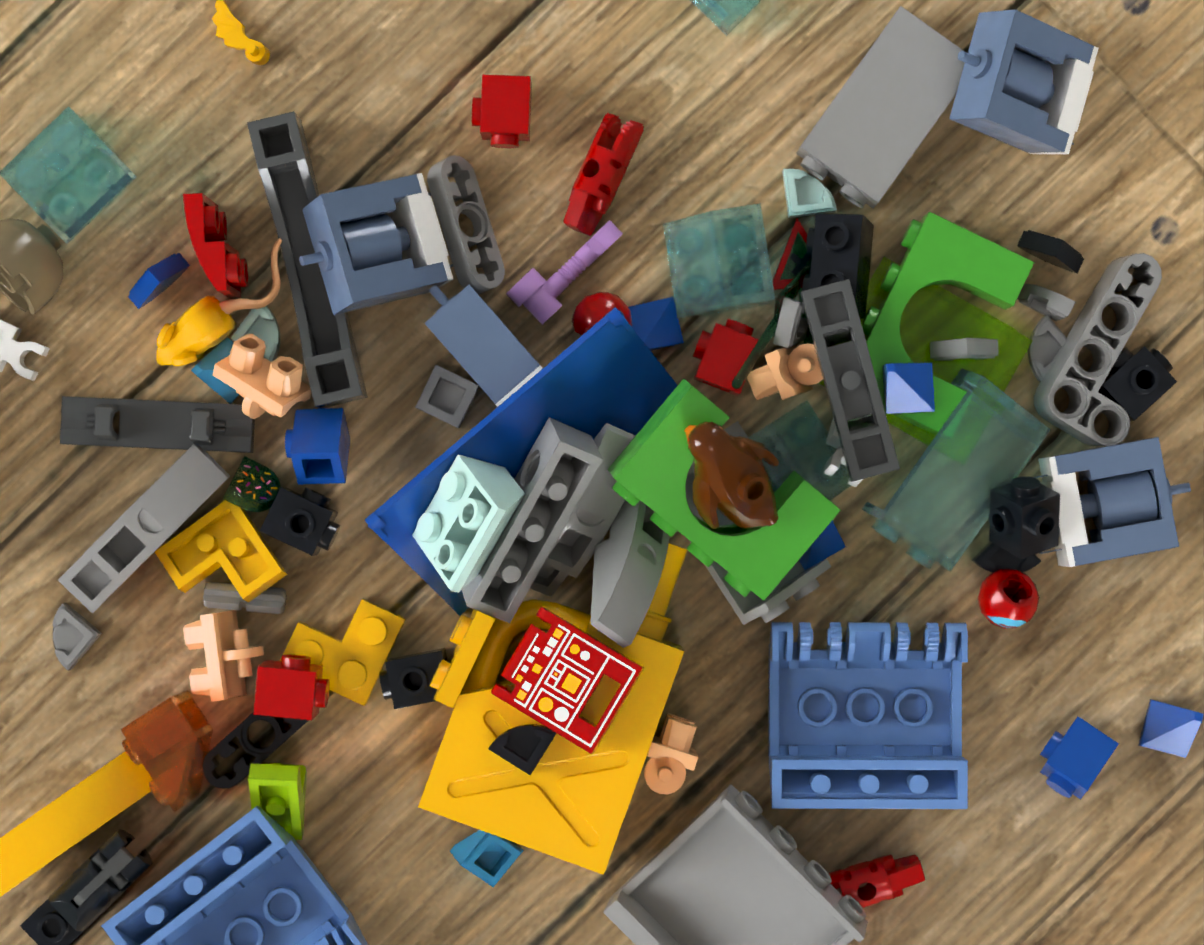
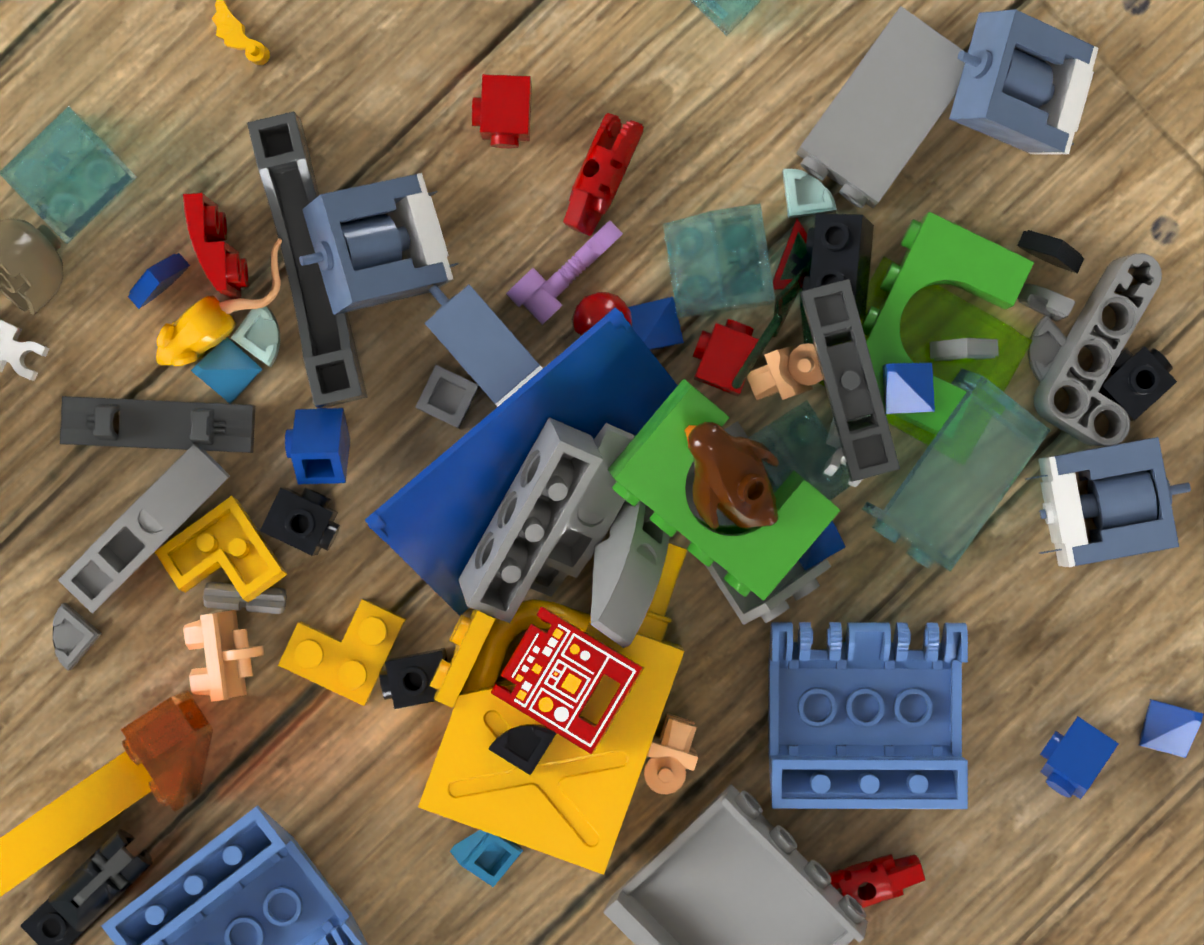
(242, 767): black beam -> none
(253, 486): clear green tile -> none
(262, 383): light nougat hips -> none
(280, 793): lime slope -> none
(290, 688): red brick -> none
(467, 519): light aqua slope -> none
(473, 206): light grey beam -> none
(791, 326): light grey tile -> none
(995, 558): black tile -> none
(1008, 598): red piece -> none
(1024, 517): black brick -> none

